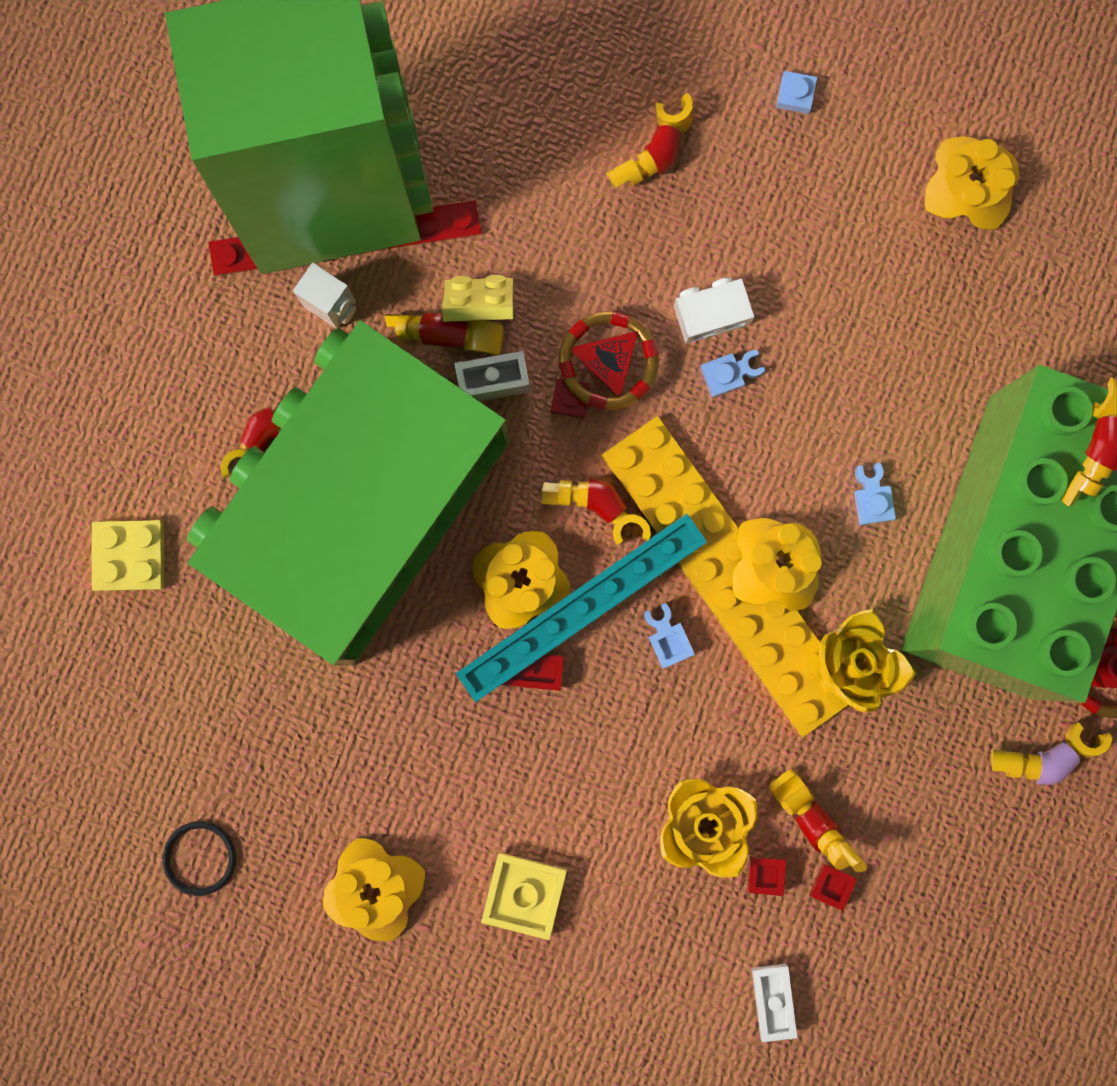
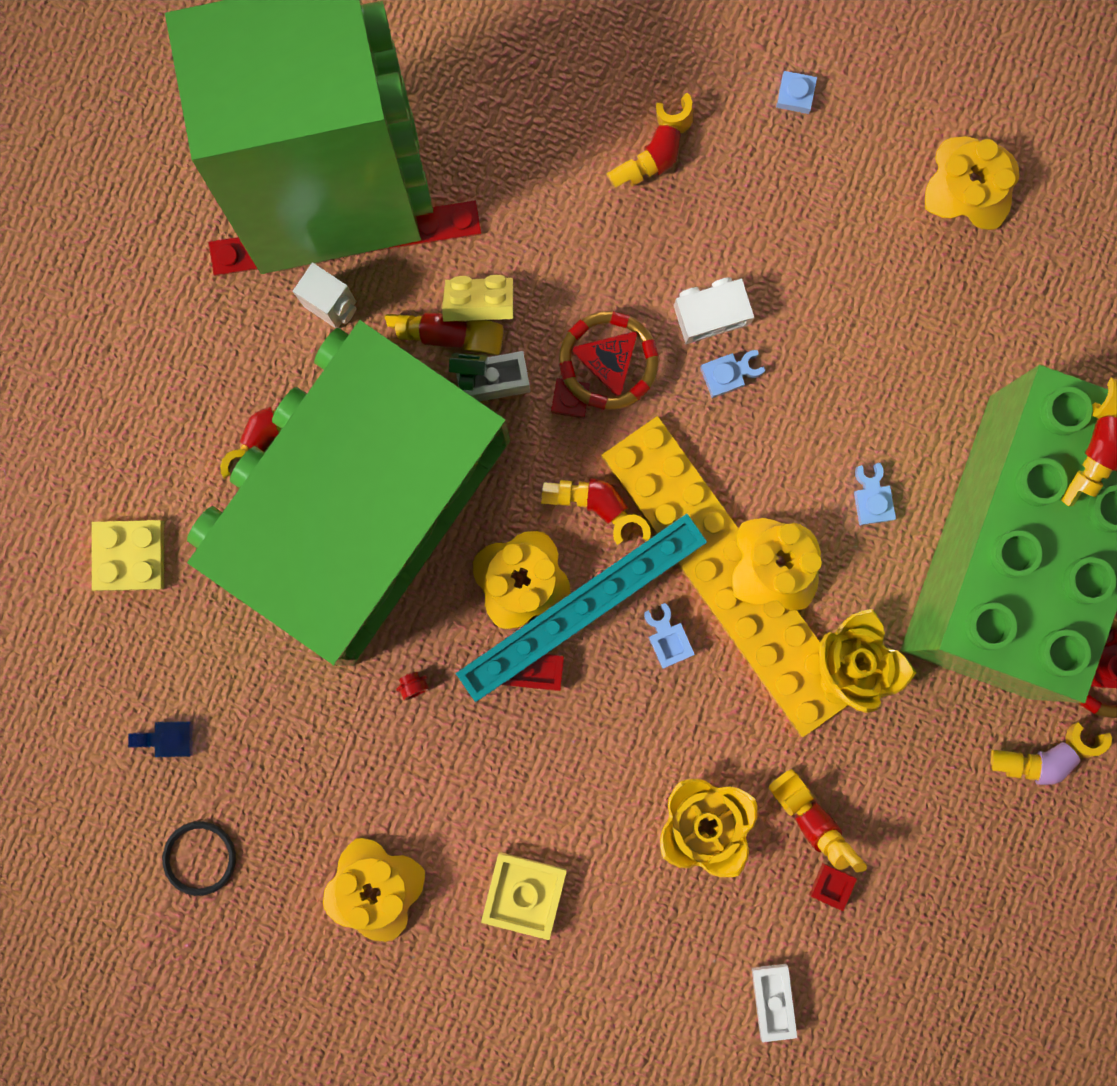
(169, 739): none -> clear blue plate
(412, 685): none -> red plate
(468, 367): none -> dark green tile
(766, 876): red plate -> none

